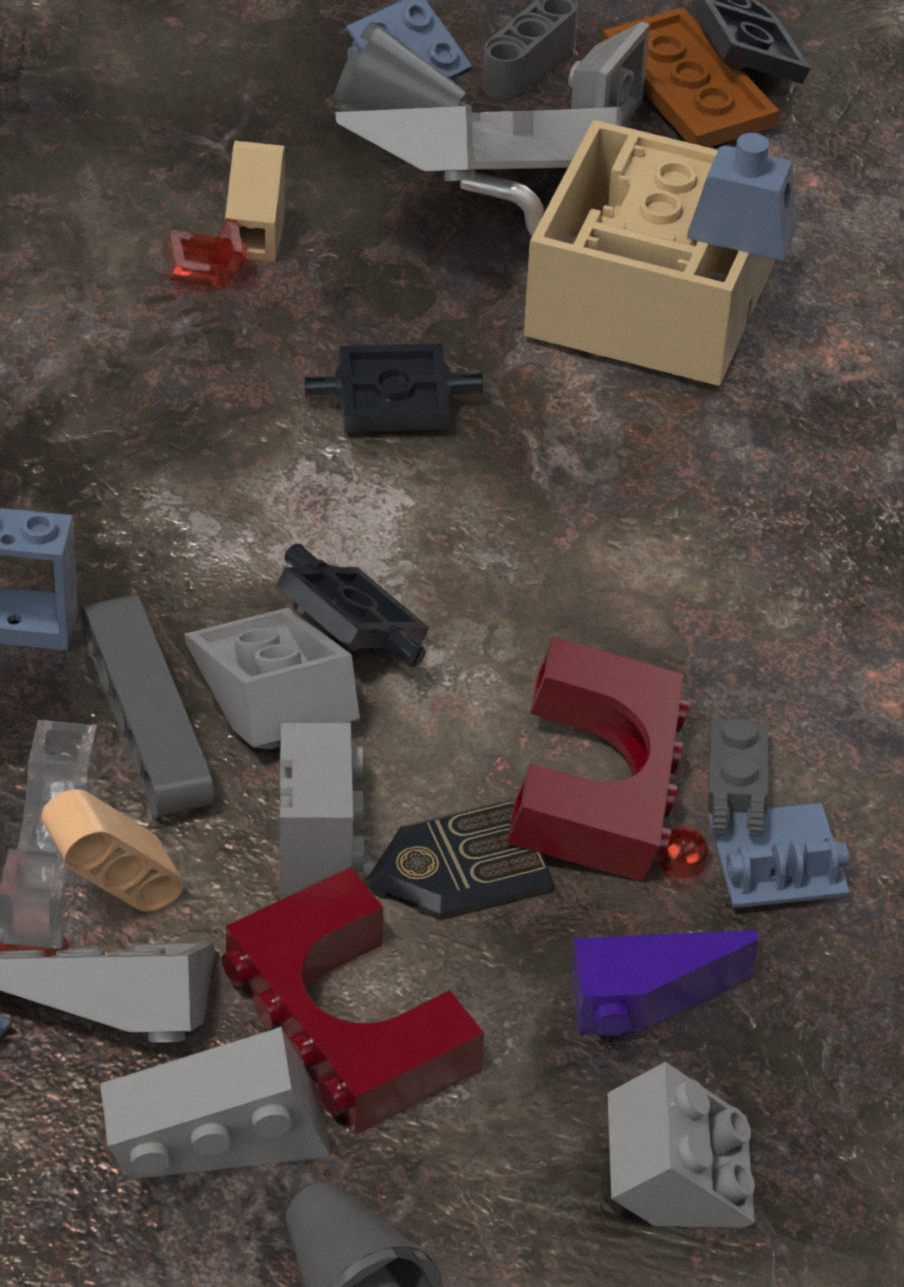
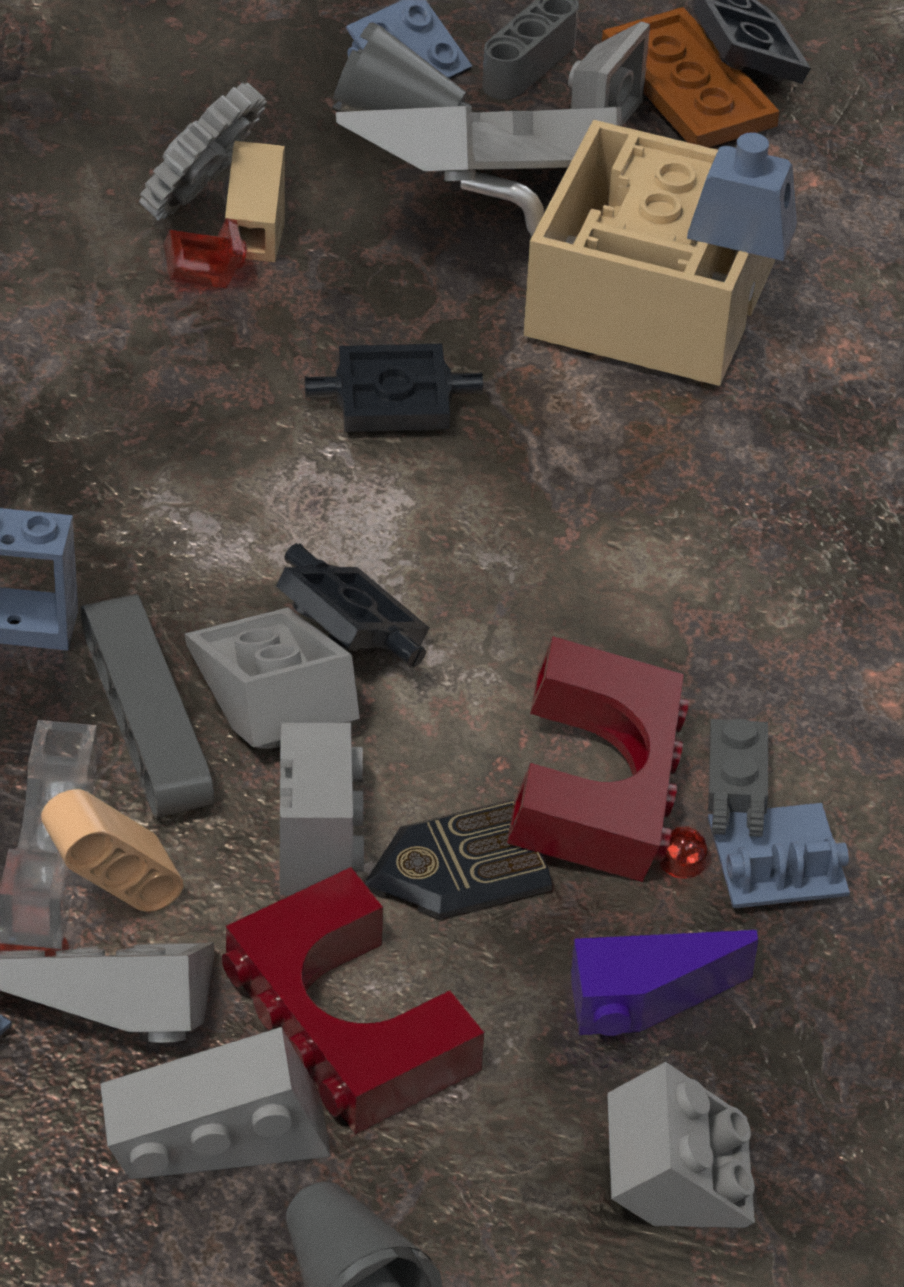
(202, 151): none -> light grey gear

